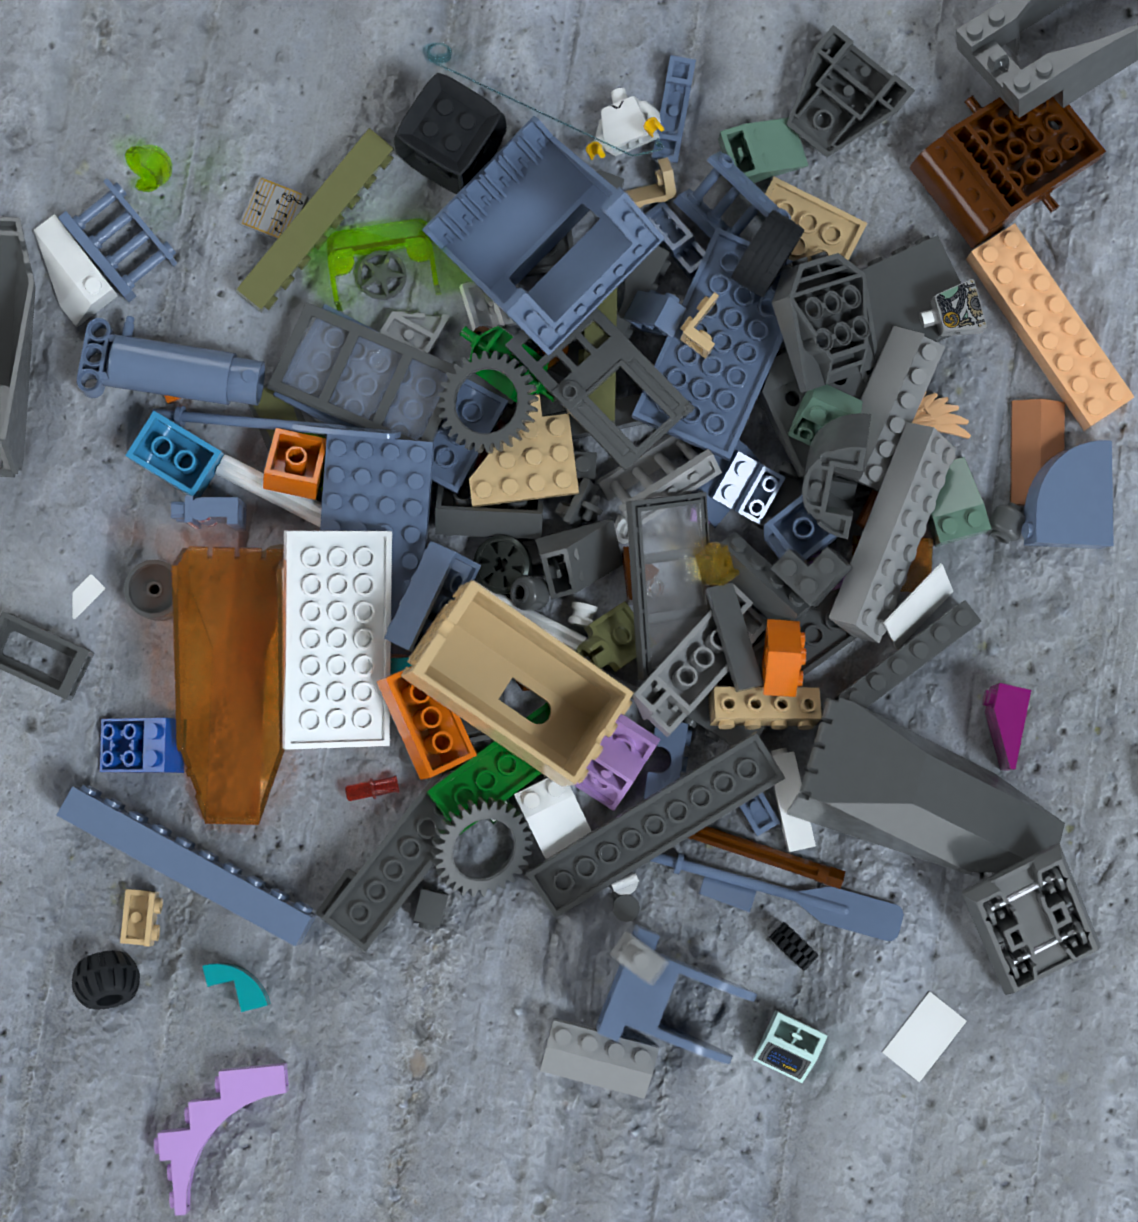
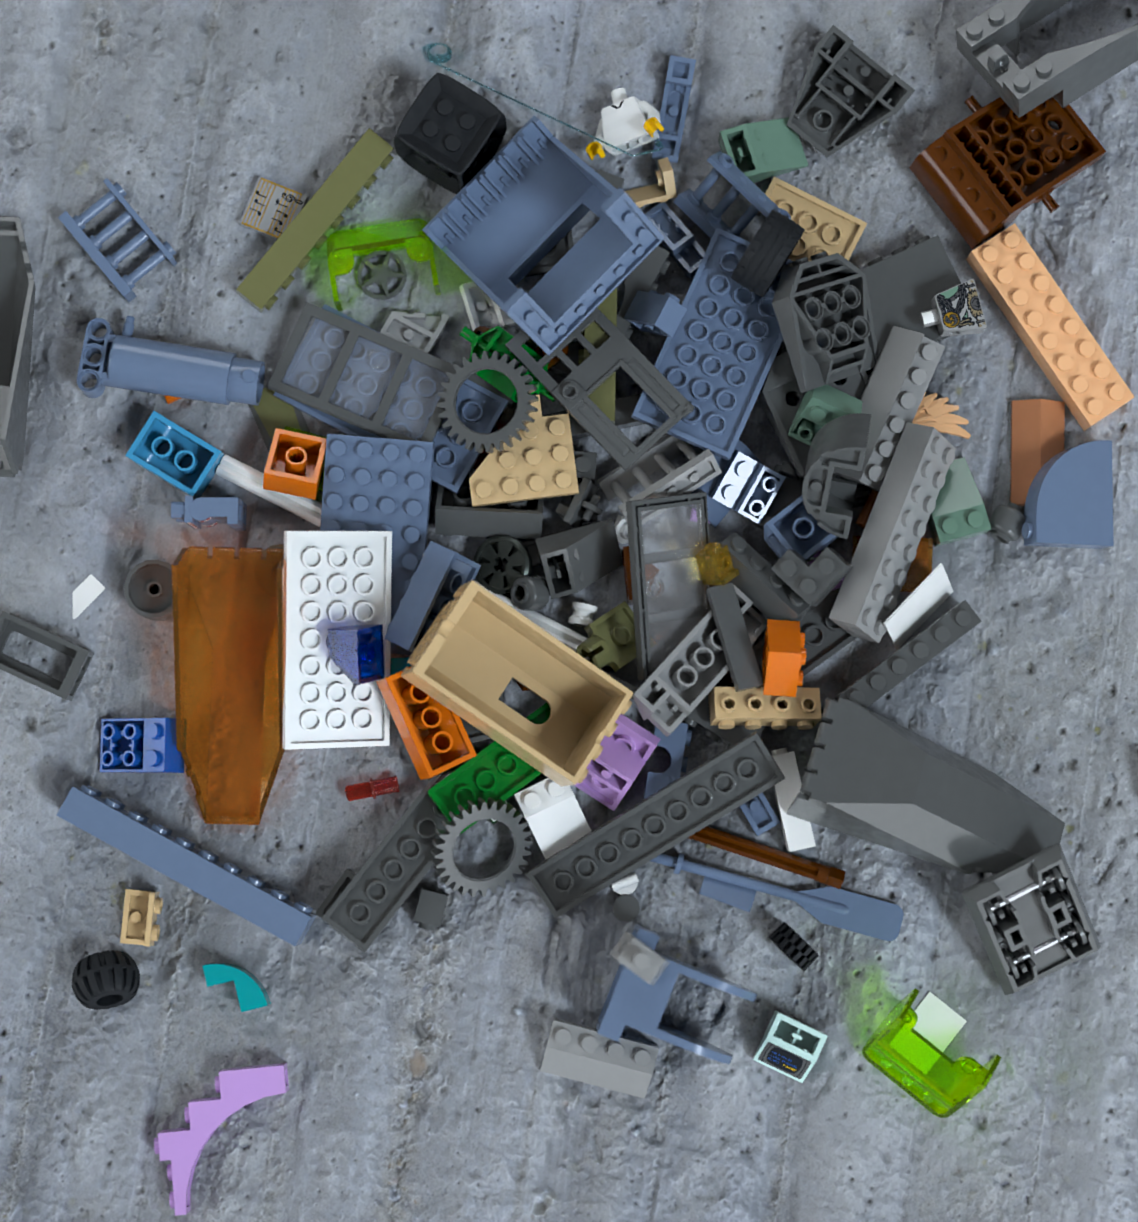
(74, 277): white wedge -> none
(151, 165): clear neon green helmet -> none
(181, 416): sand blue piece -> none
(358, 651): none -> clear blue slope
(699, 340): tan bracket -> none
(921, 1067): none -> clear neon green windscreen
(1006, 719): magenta slope -> none

